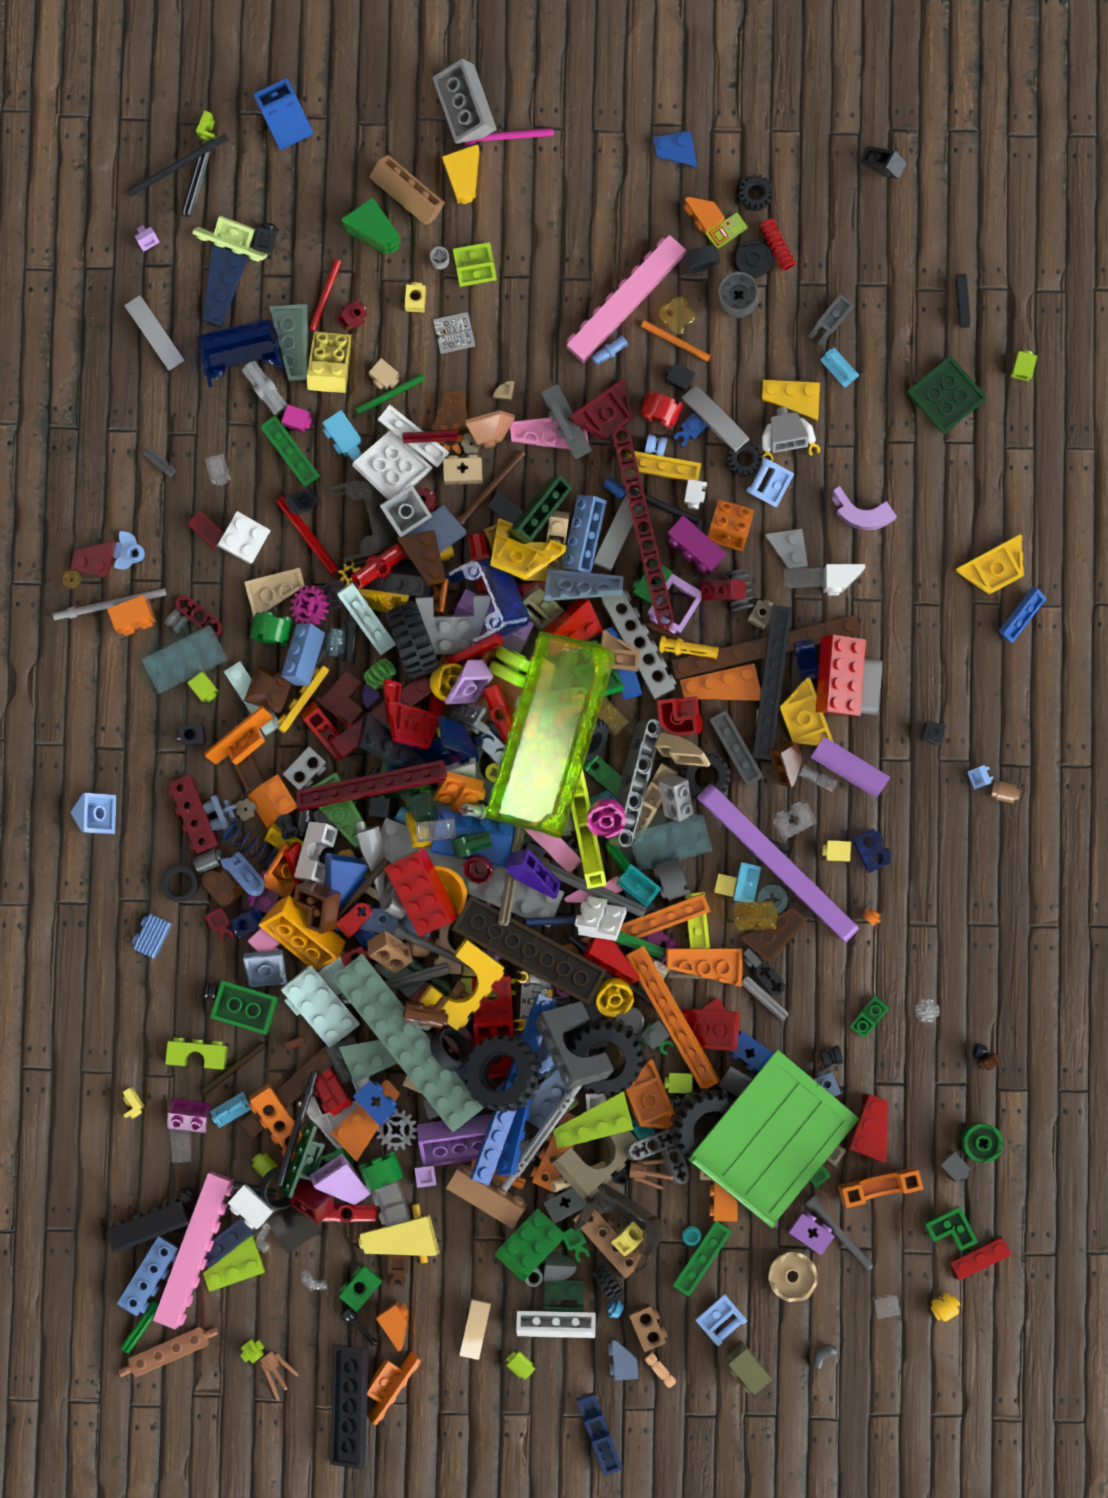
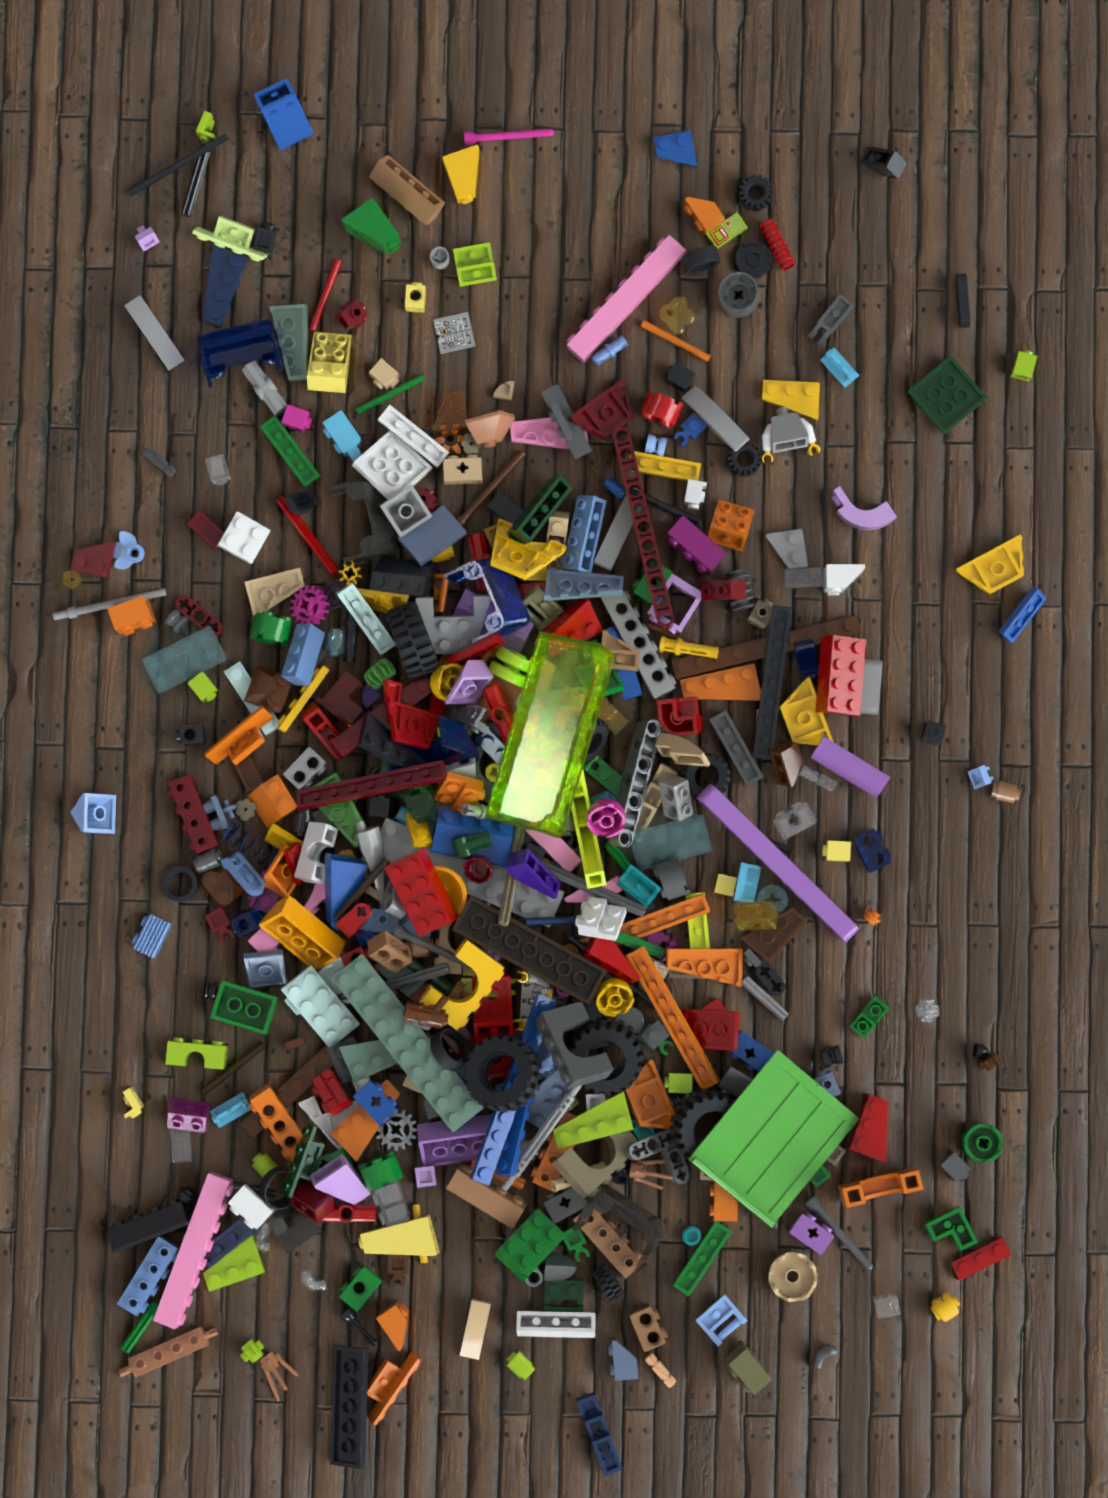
(287, 827): black bush -> none
(308, 1091): black bar -> none
(321, 903): reddish brown brick -> none
(378, 566): red piece -> none
(425, 555): reddish brown wing -> none
(430, 436): dark red axle -> none
(435, 830): clear tile -> none
(464, 102): light grey slope -> none
(614, 1309): dark azure plate -> none
(628, 1239): light yellow brick -> none
(775, 485): light blue plate -> none

